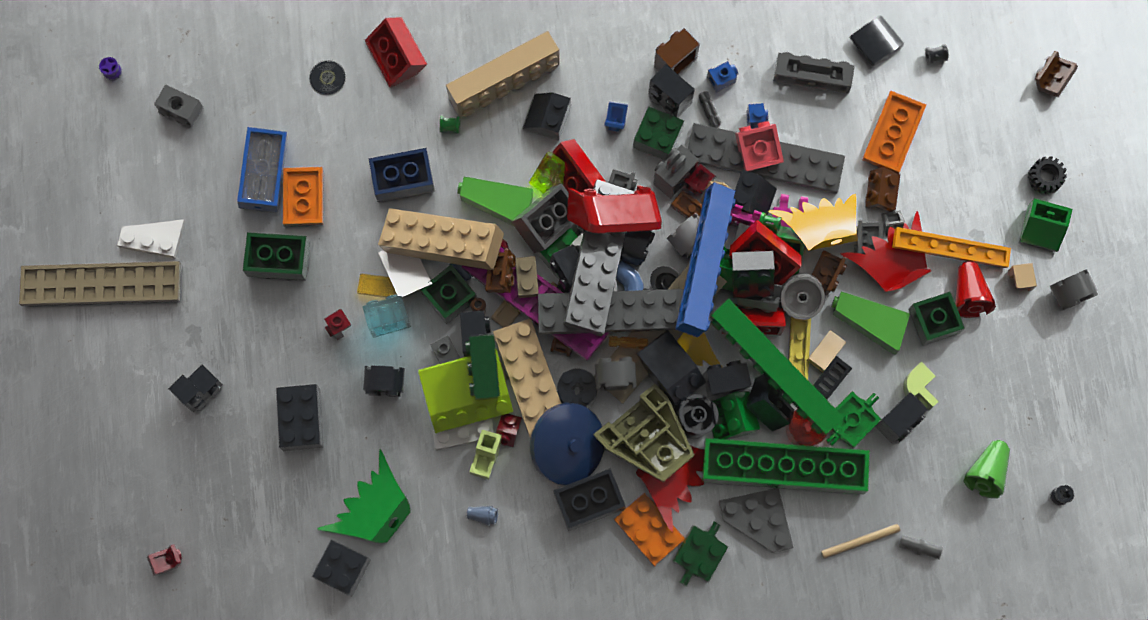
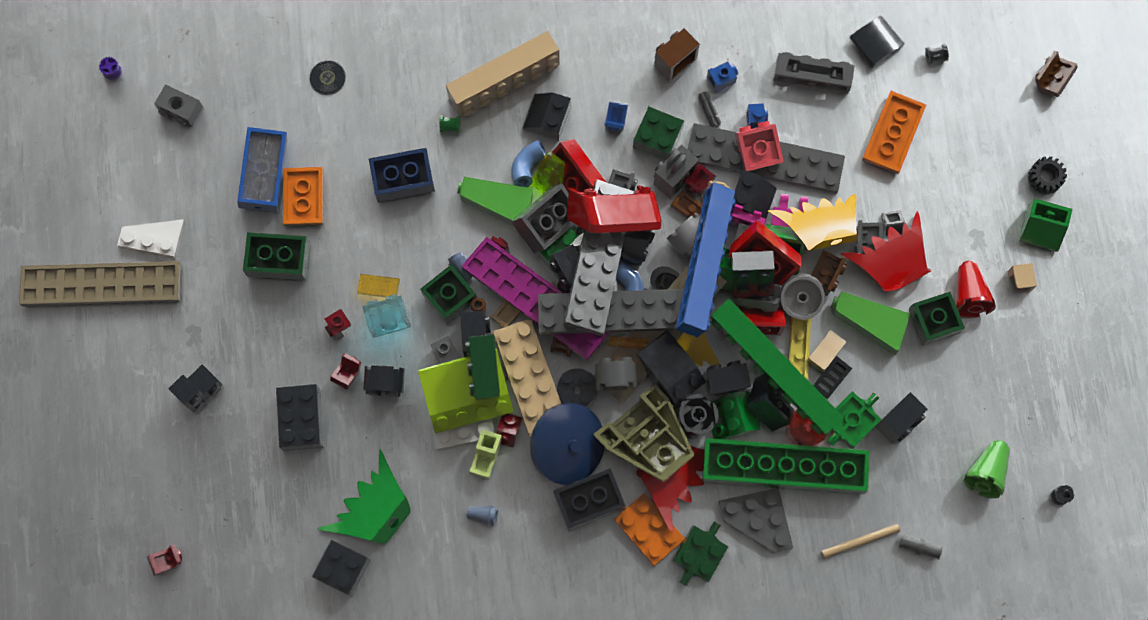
(346, 371): none -> dark red bracket
(395, 51): red slope -> none
(405, 272): white sticker -> none
(441, 239): tan brick -> none
(502, 276): reddish brown bracket -> none
(524, 162): none -> medium blue cylinder
(527, 277): dark tan plate -> none
(670, 91): black brick -> none
(773, 227): green bush -> none
(883, 189): reddish brown bracket -> none
(916, 382): yellowish green brick -> none
(951, 247): light orange plate -> none
(1074, 288): dark grey brick -> none

